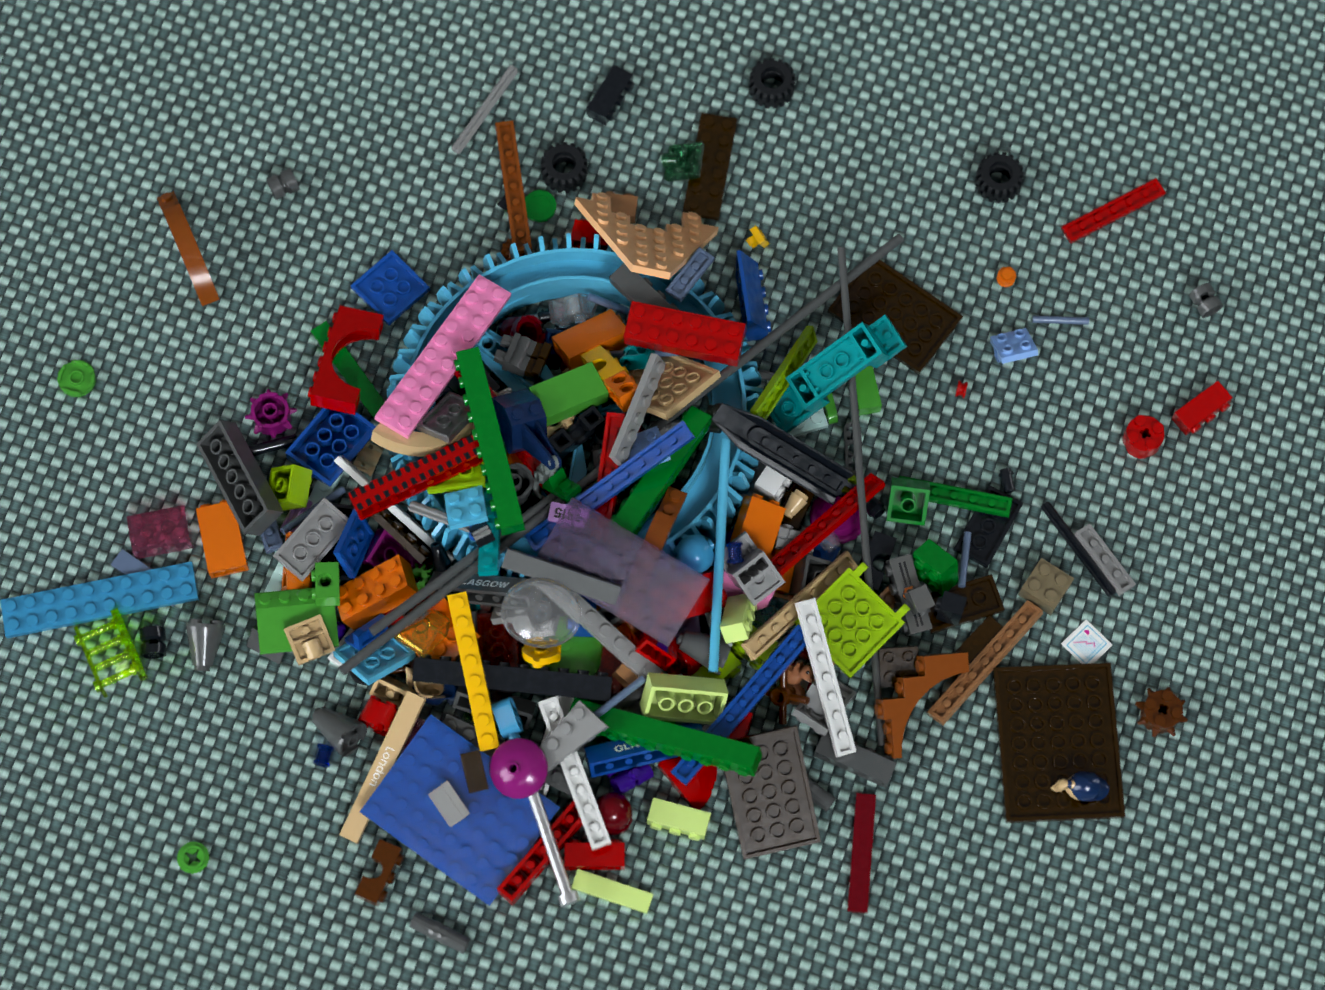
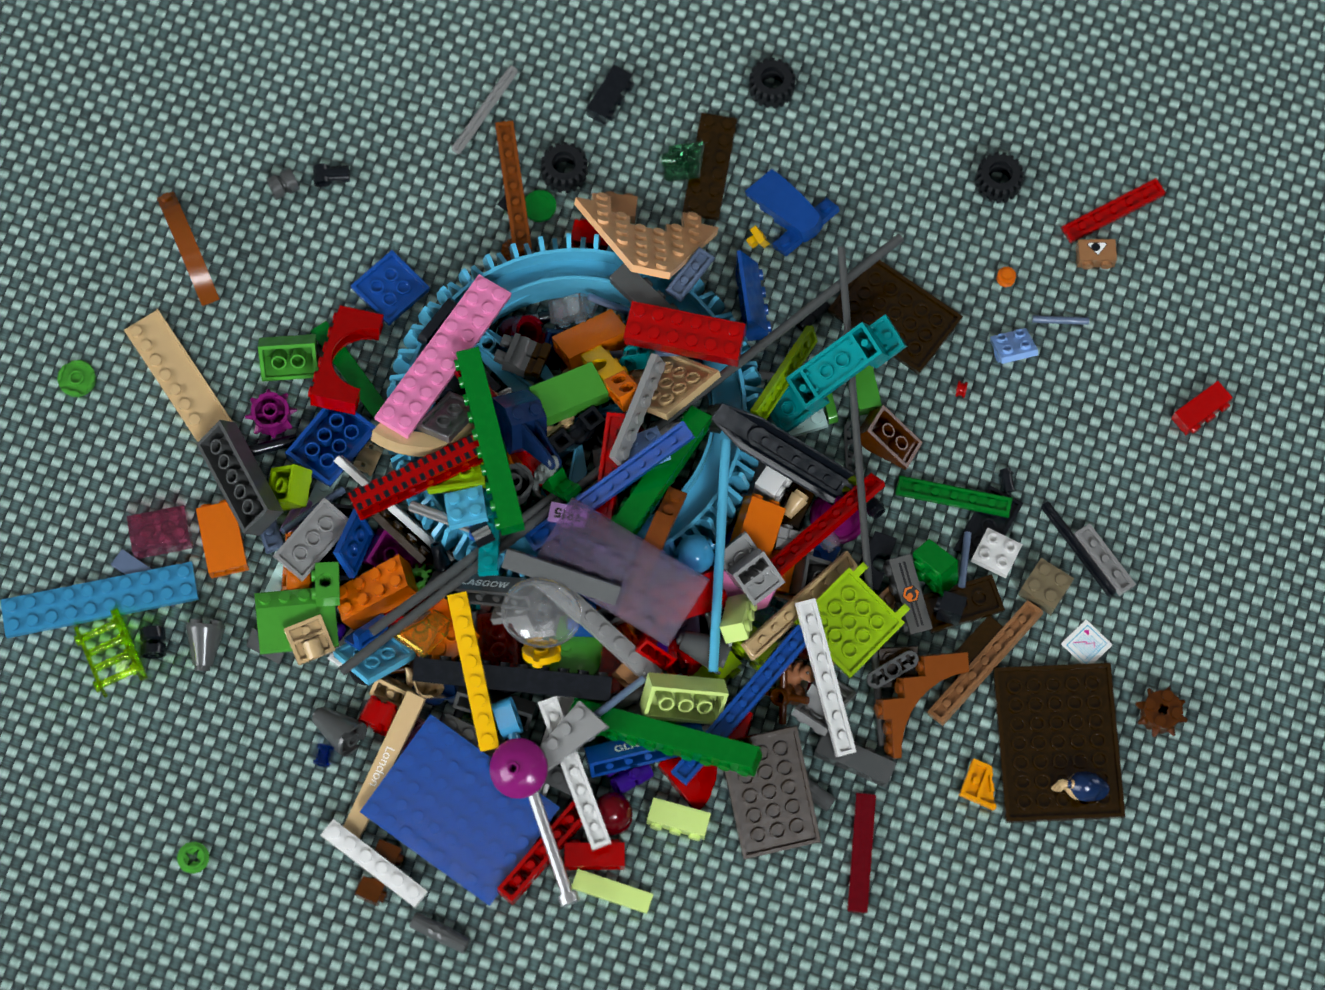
(176, 374): none -> tan plate
(288, 357): none -> bright green slope
(325, 174): none -> black piece
(374, 863): none -> white plate
(436, 322): none -> black beam
(449, 804): light grey panel -> none
(474, 771): dark brown tile -> none
(734, 552): clear blue bush -> none
(790, 210): none -> blue slope
(814, 317): none -> black pin
(882, 681): none -> dark grey beam
(889, 438): none -> reddish brown slope
(908, 501): green brick -> none
(919, 600): dark grey brick -> none
(979, 785): none -> light orange wing
(996, 553): none -> white plate
(1096, 253): none -> medium nougat brick
(1149, 428): red brick -> none
(1207, 306): dark grey wheel -> none

